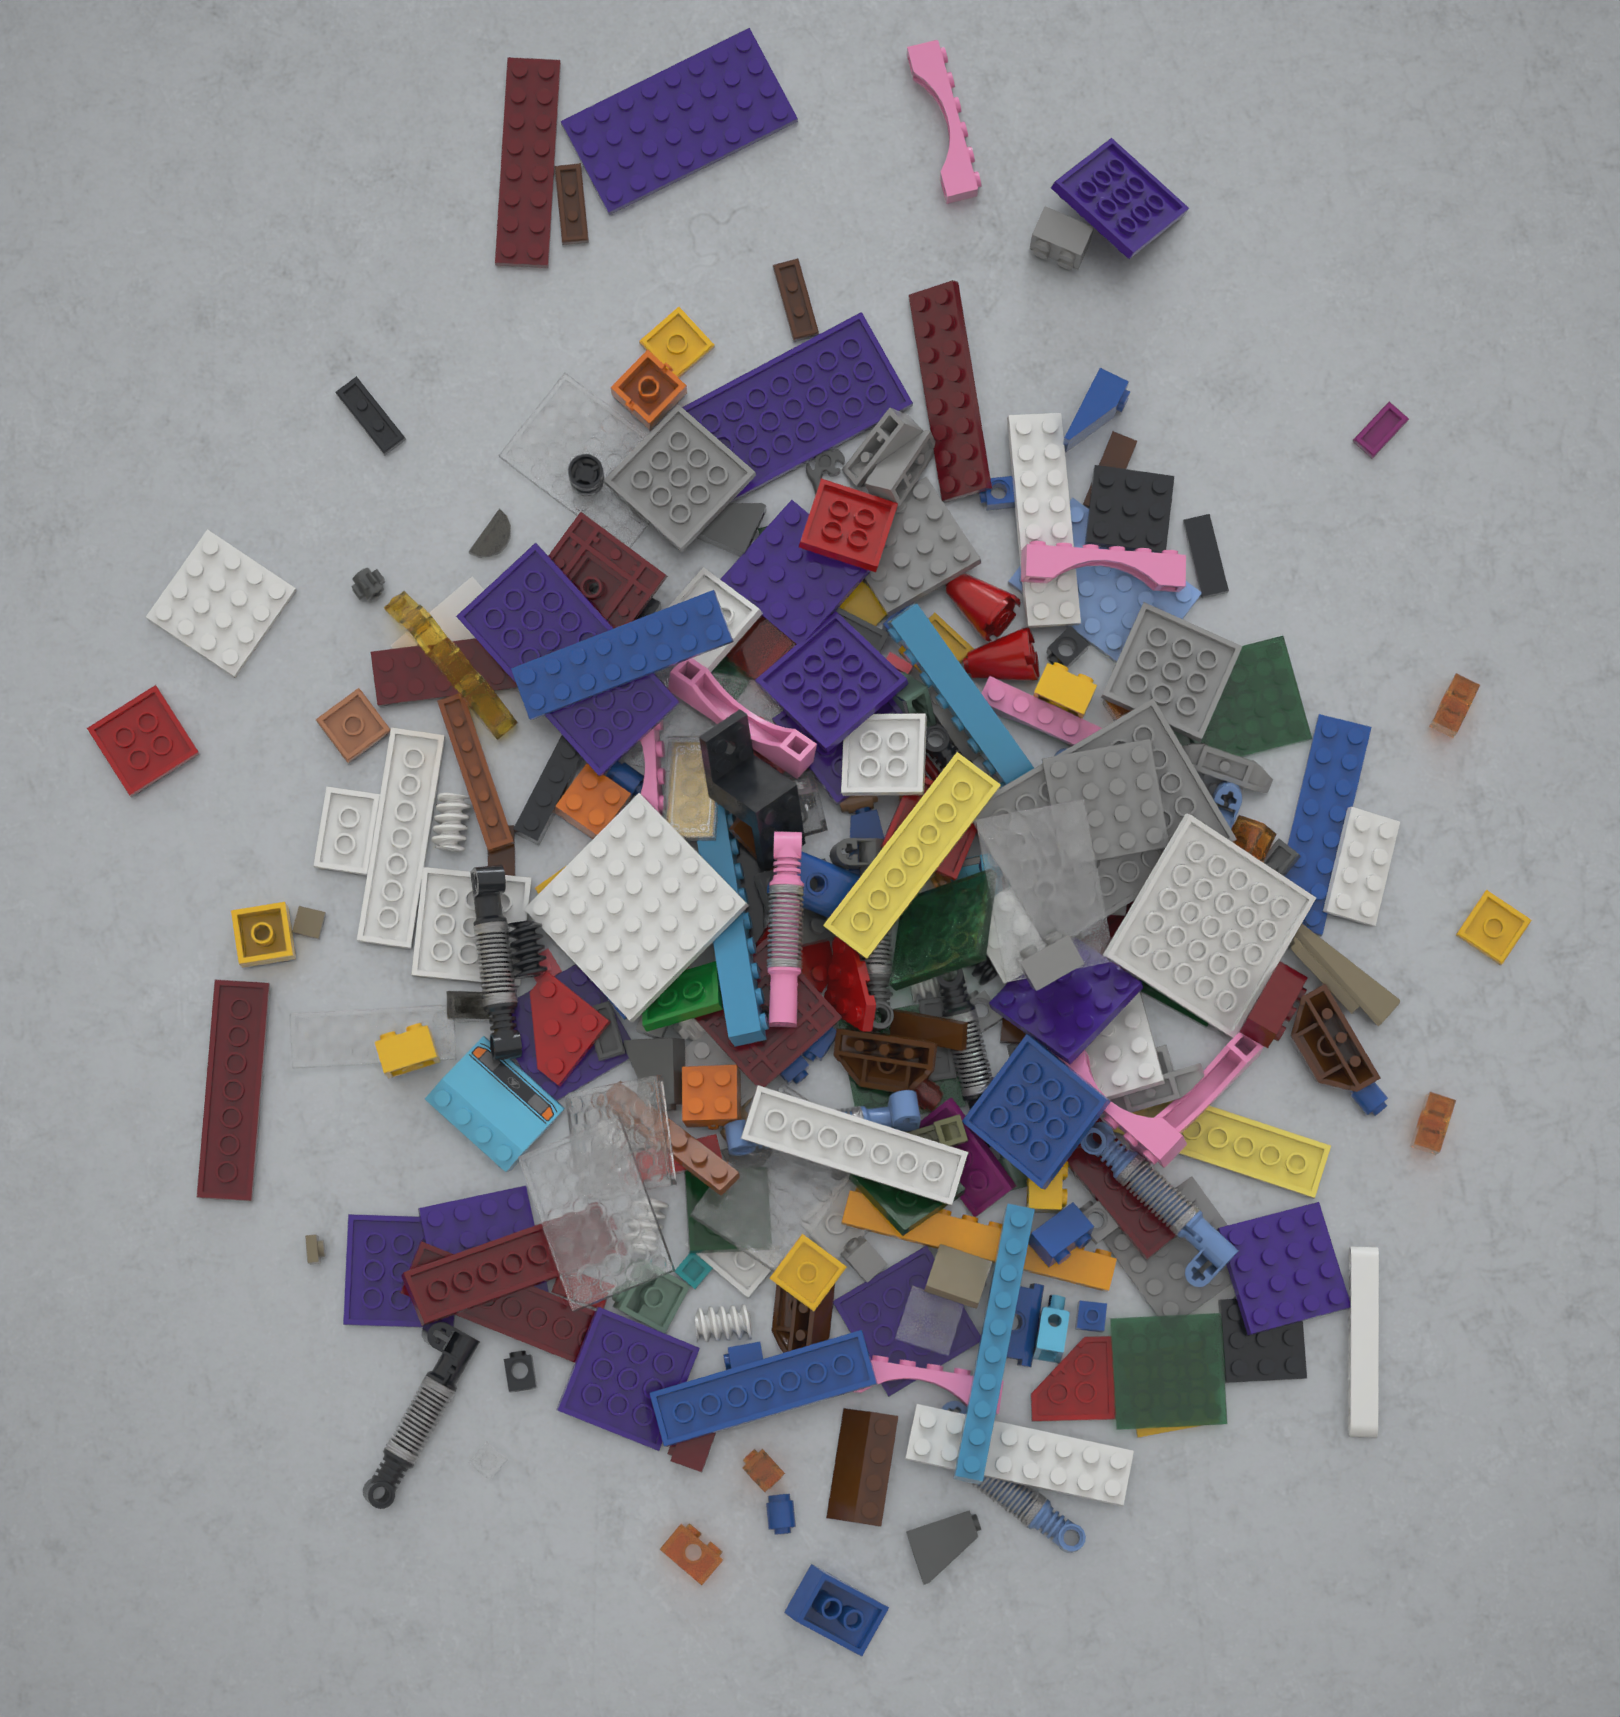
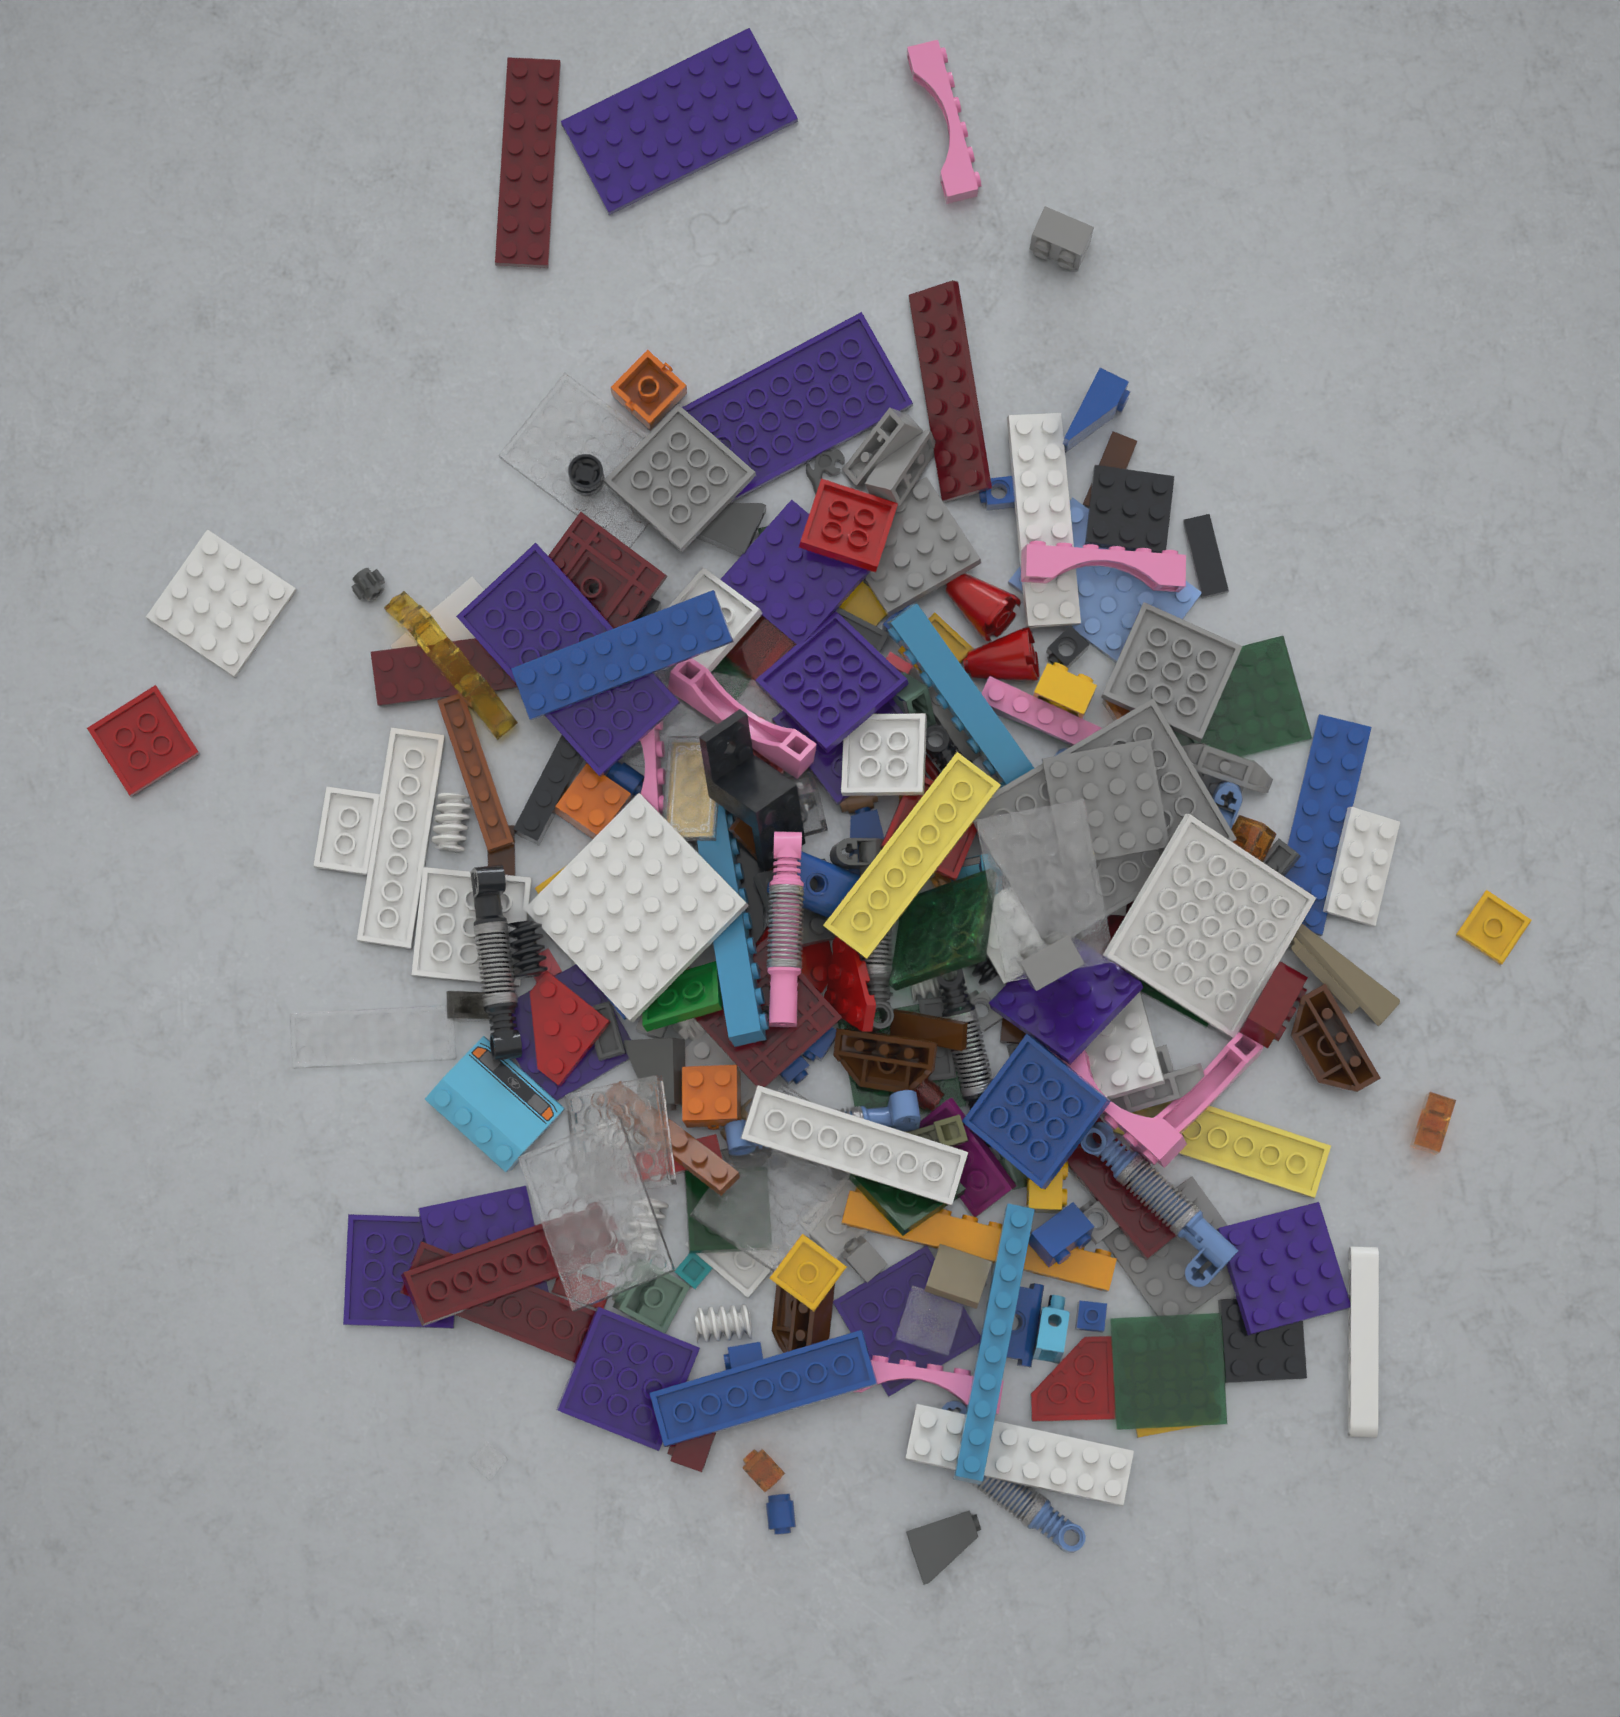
(233, 1090): dark red plate -> none
(263, 934): yellow brick -> none
(309, 922): dark tan tile -> none
(315, 1249): dark tan plate -> none
(353, 725): nougat plate -> none
(370, 415): black tile -> none
(407, 1050): yellow brick -> none
(424, 1411): black piece -> none
(494, 537): clear smoke tile -> none
(529, 1381): black brick -> none
(571, 204): reddish brown tile -> none
(676, 1547): clear orange brick -> none
(677, 342): yellow tile -> none
(795, 300): reddish brown tile -> none
(836, 1610): blue slope -> none
(862, 1467): reddish brown slope -> none
(1119, 198): dark purple plate -> none
(1370, 1099): blue brick -> none
(1380, 430): magenta tile -> none
(1454, 705): clear orange brick -> none

